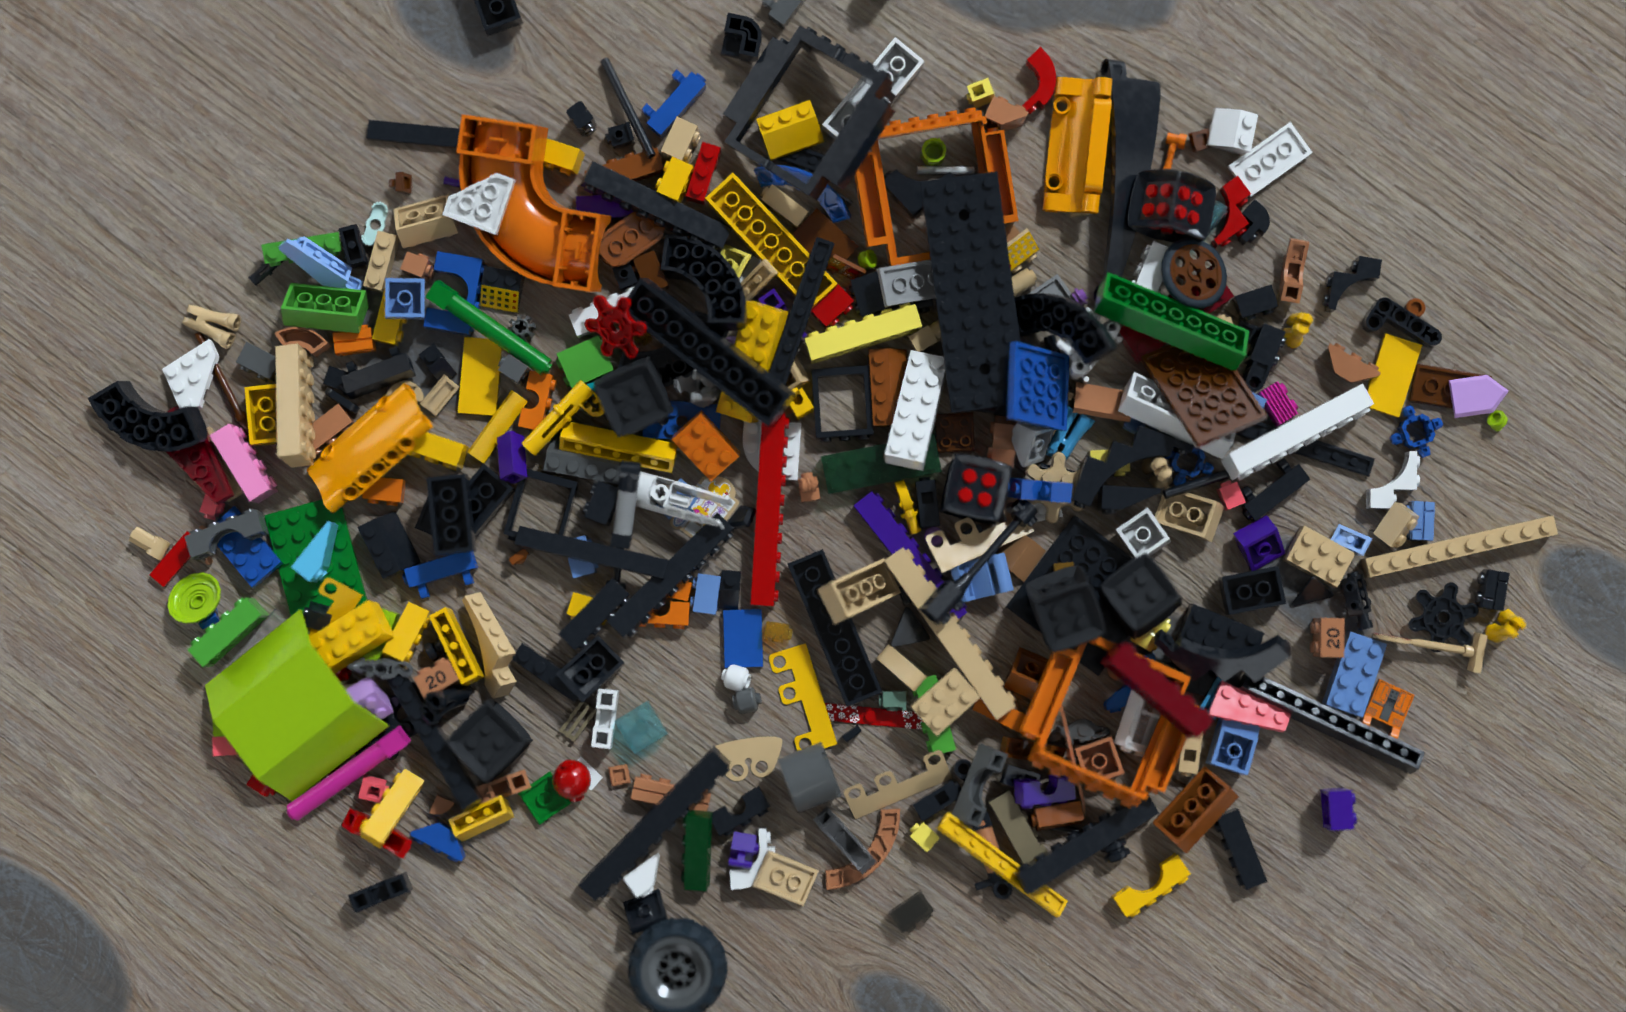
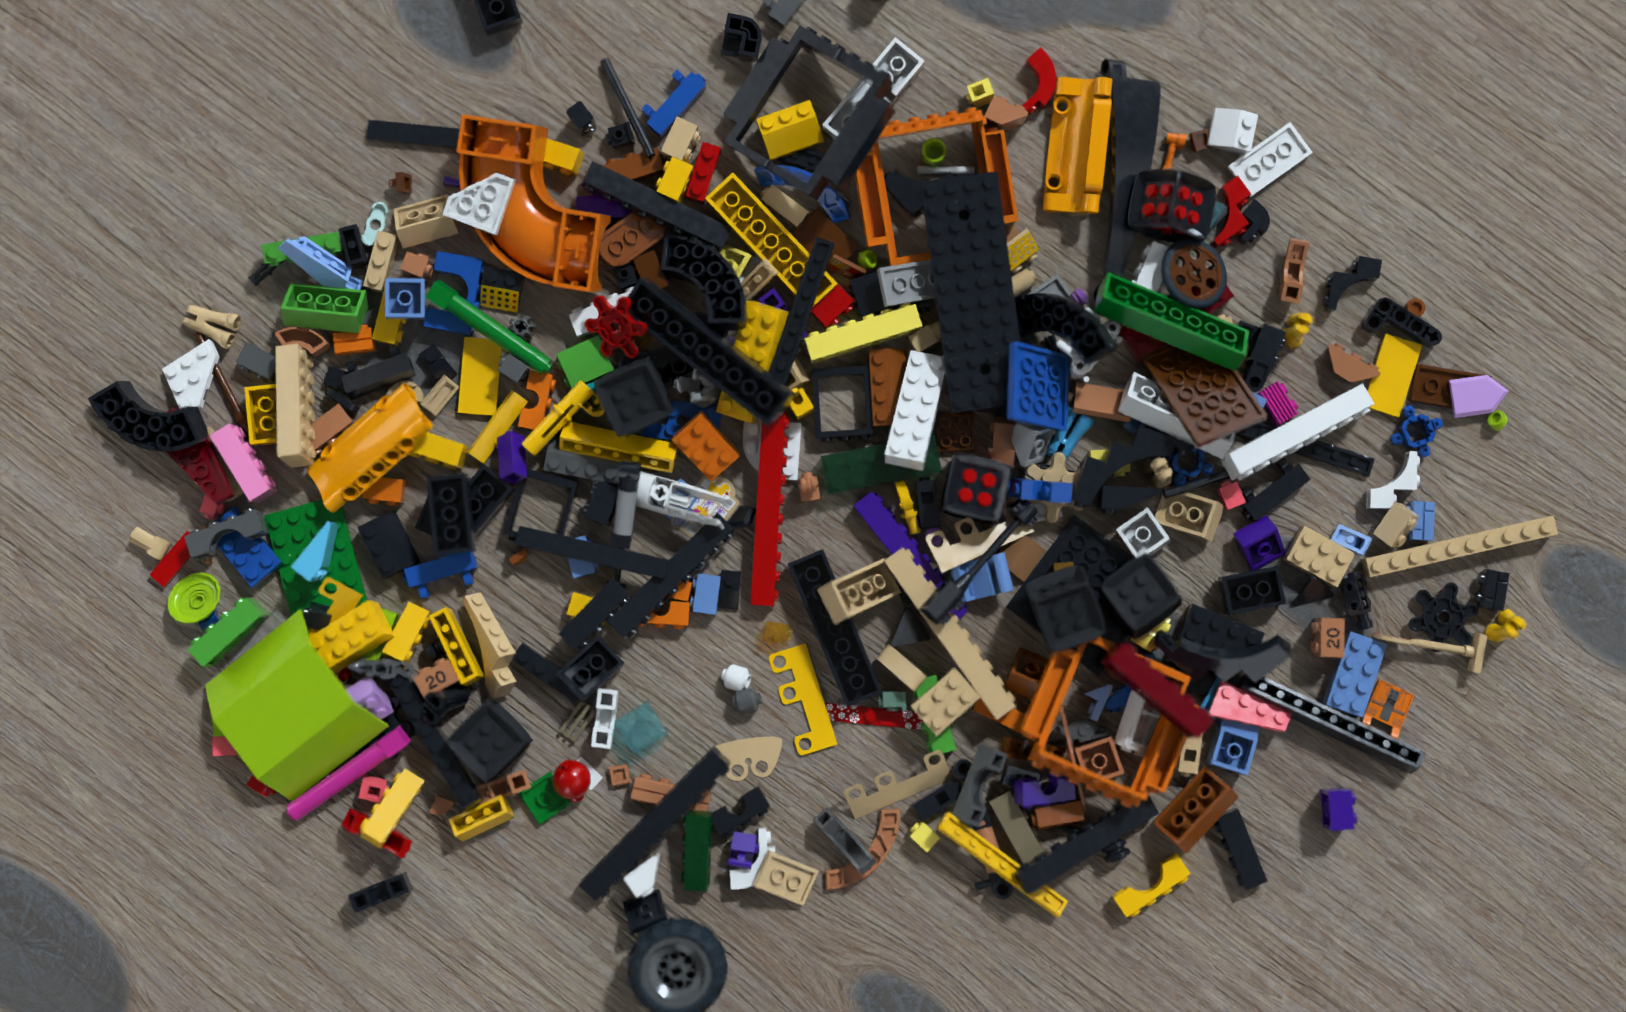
(440, 839): blue slope -> none
(743, 638): blue tile -> none
(809, 777): dark grey brick -> none
(851, 733): black tile -> none
(911, 911): clear smoke brick -> none
(1100, 695): none -> light blue slope
(1255, 302): black brick -> none

